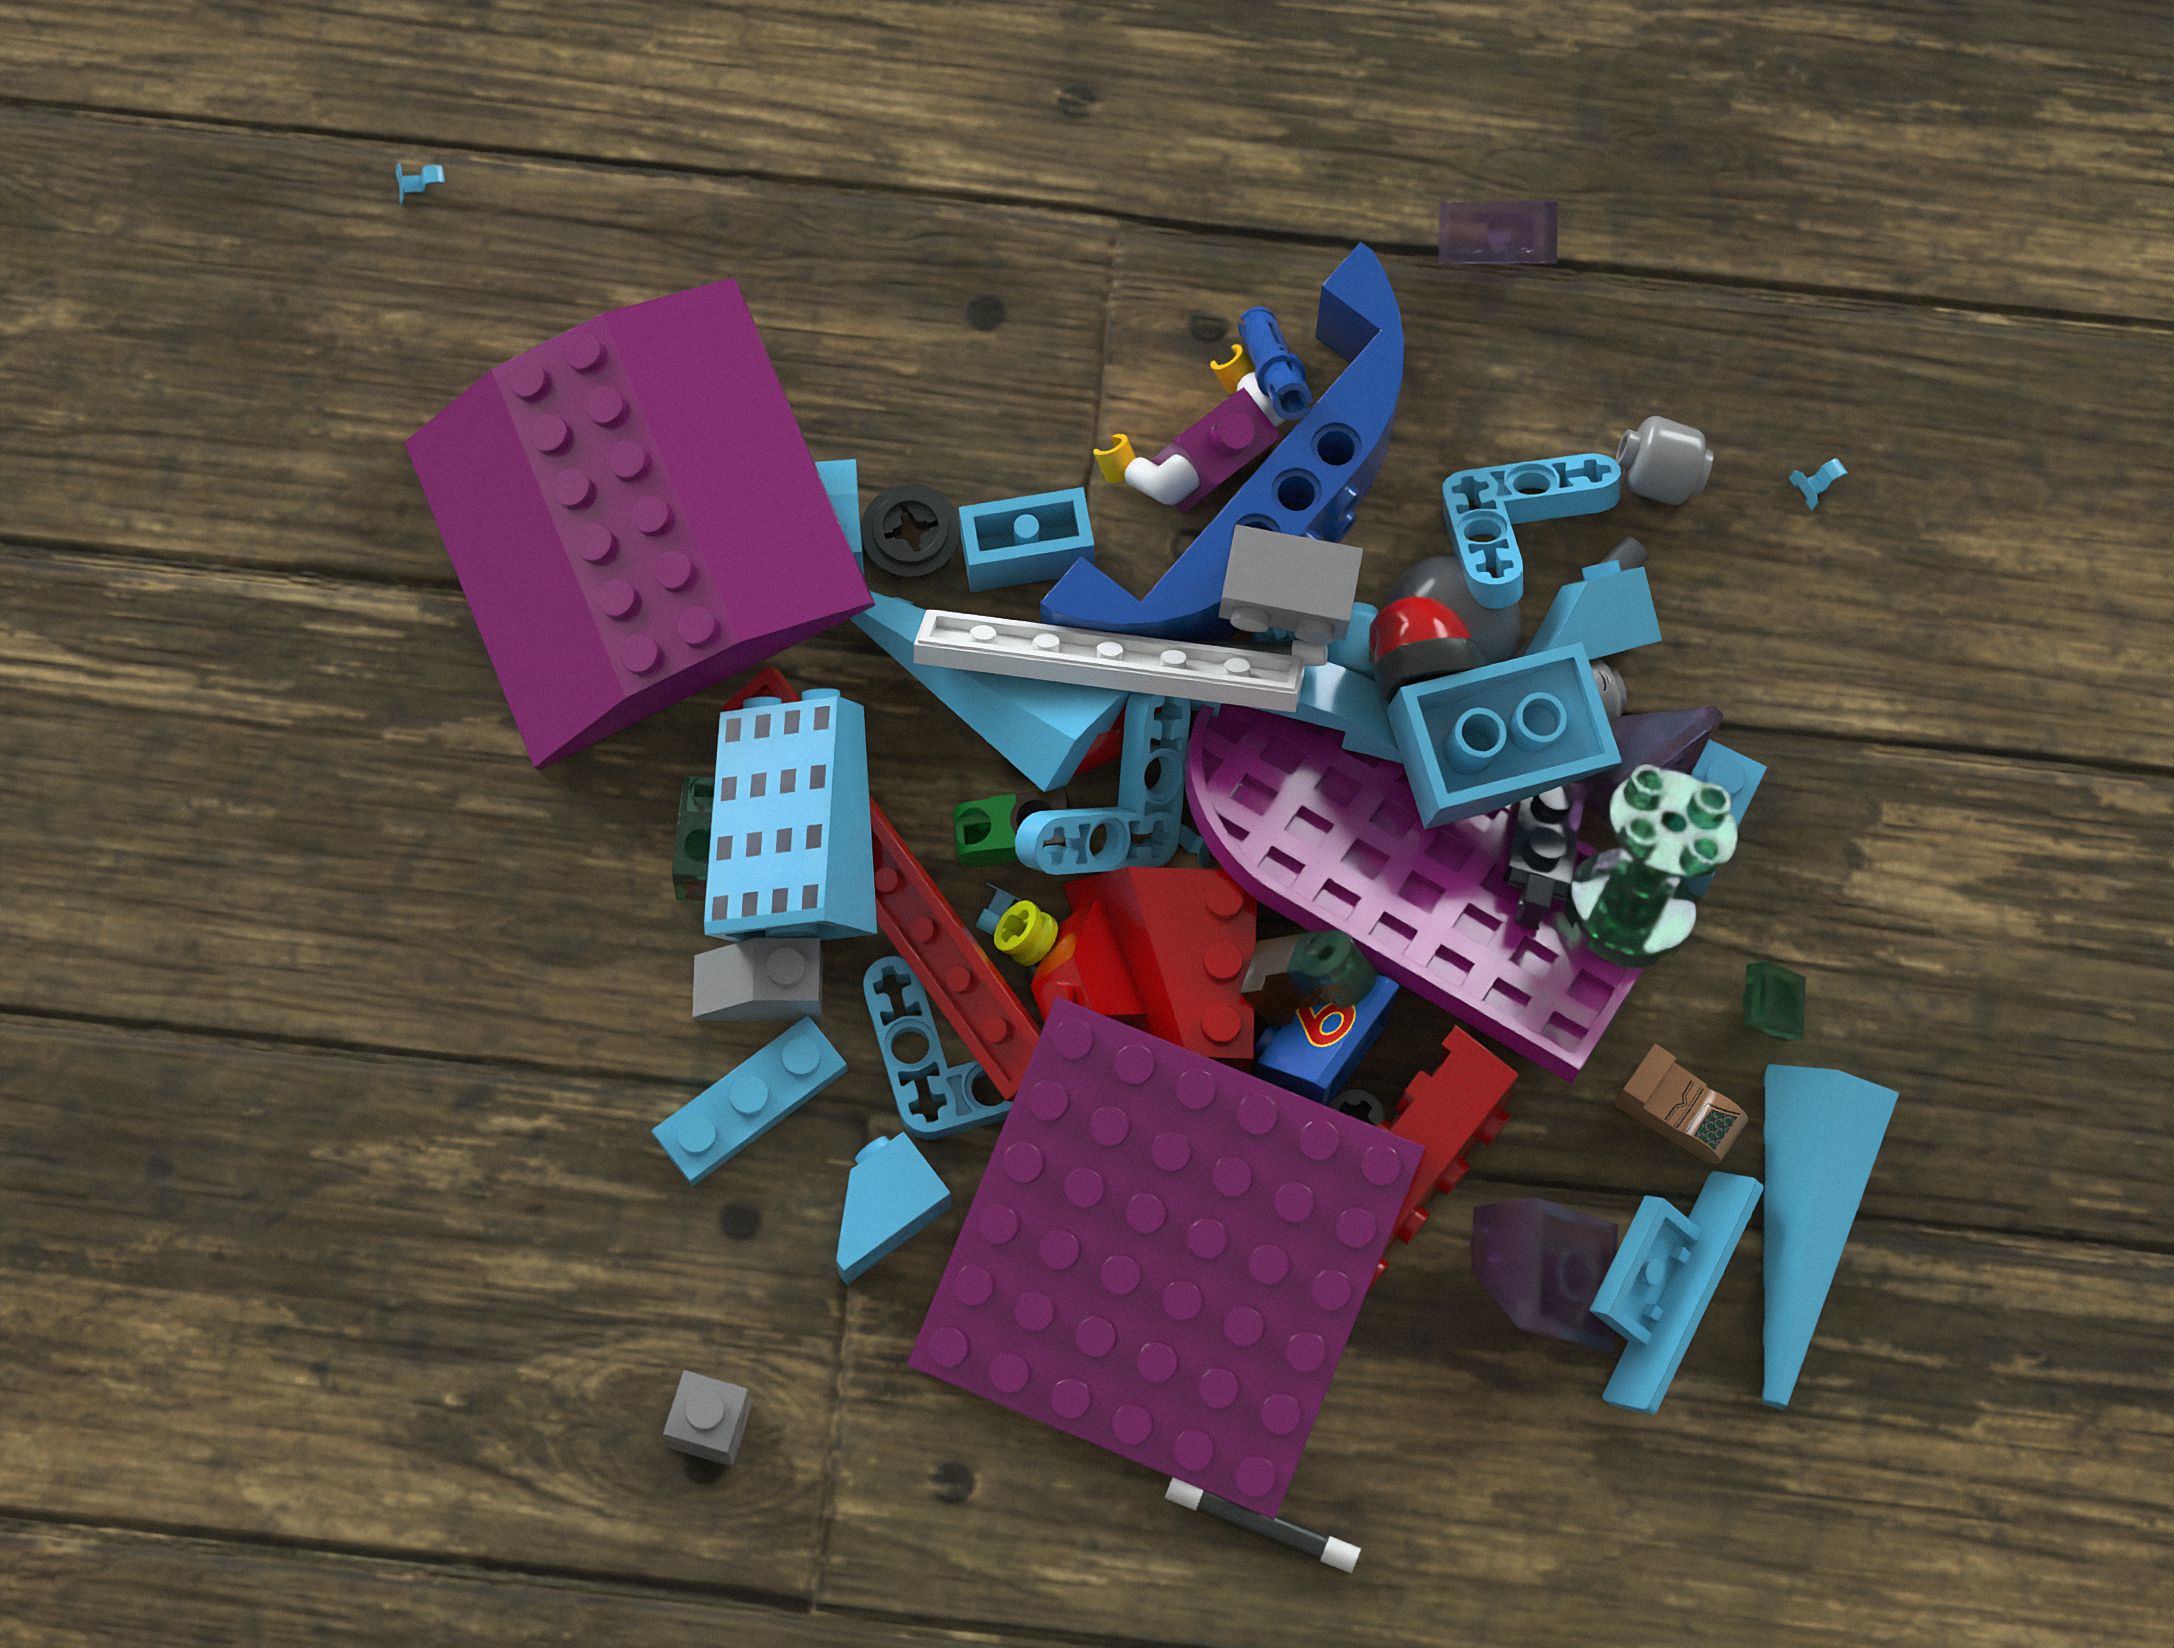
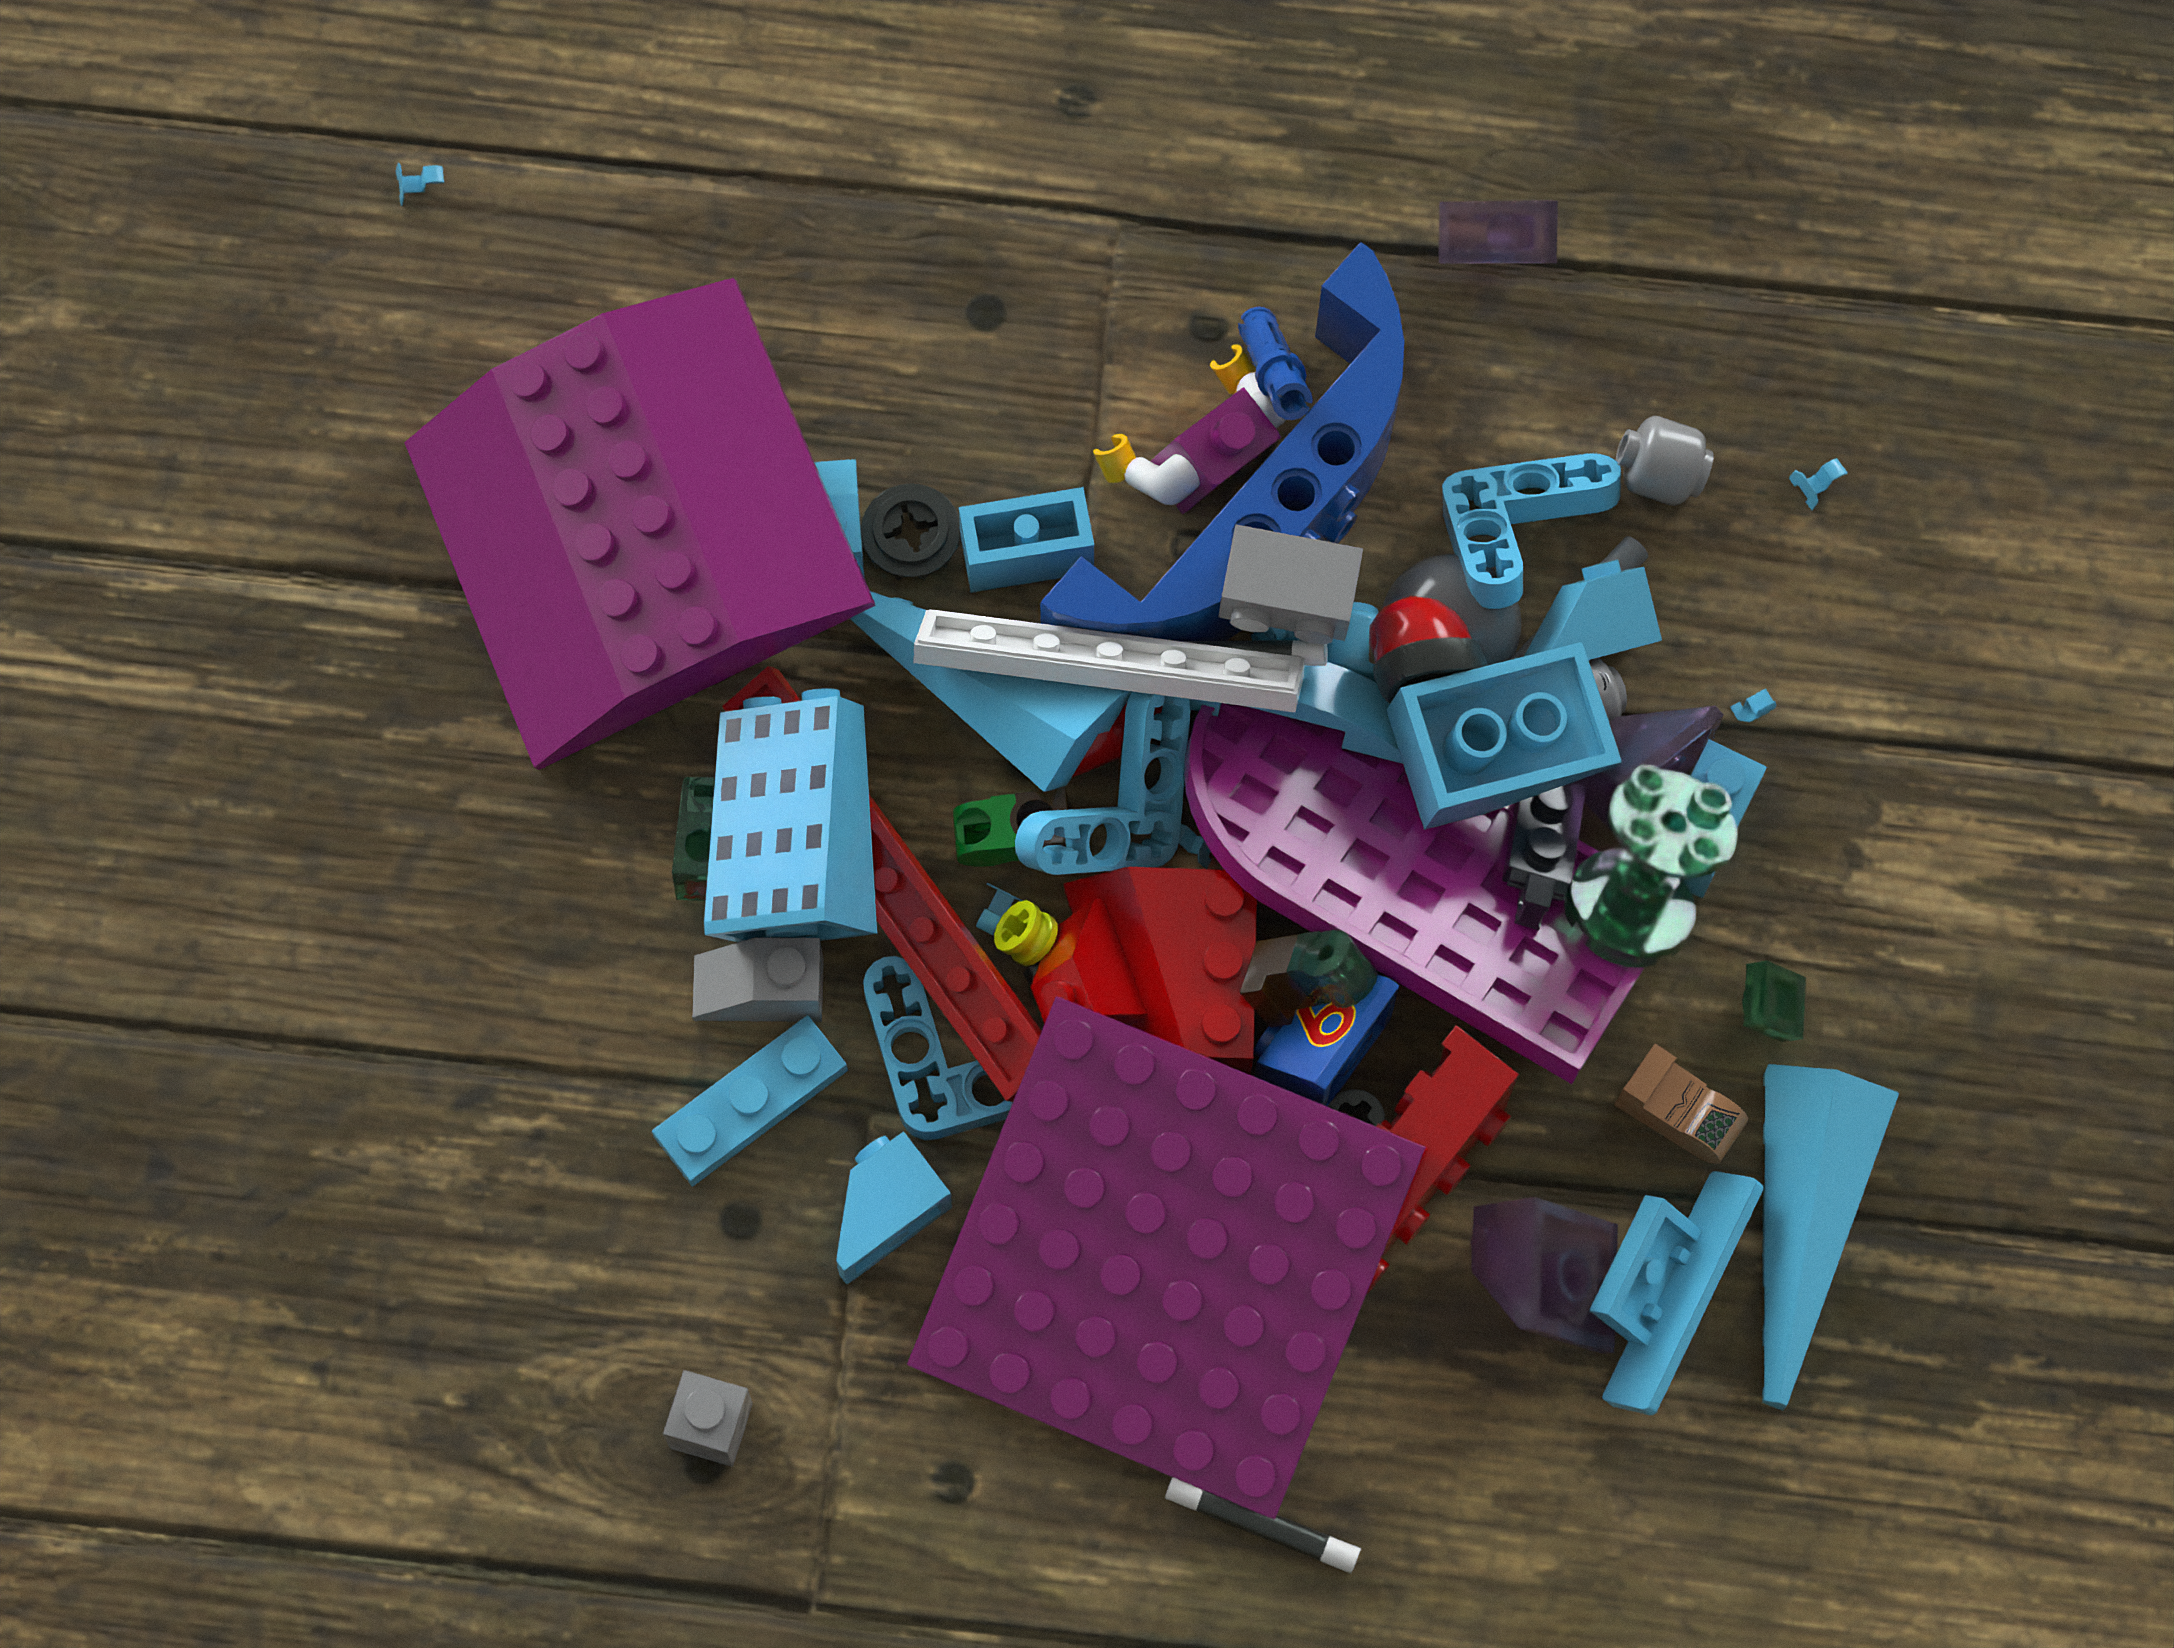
(1754, 707): none -> medium azure piece

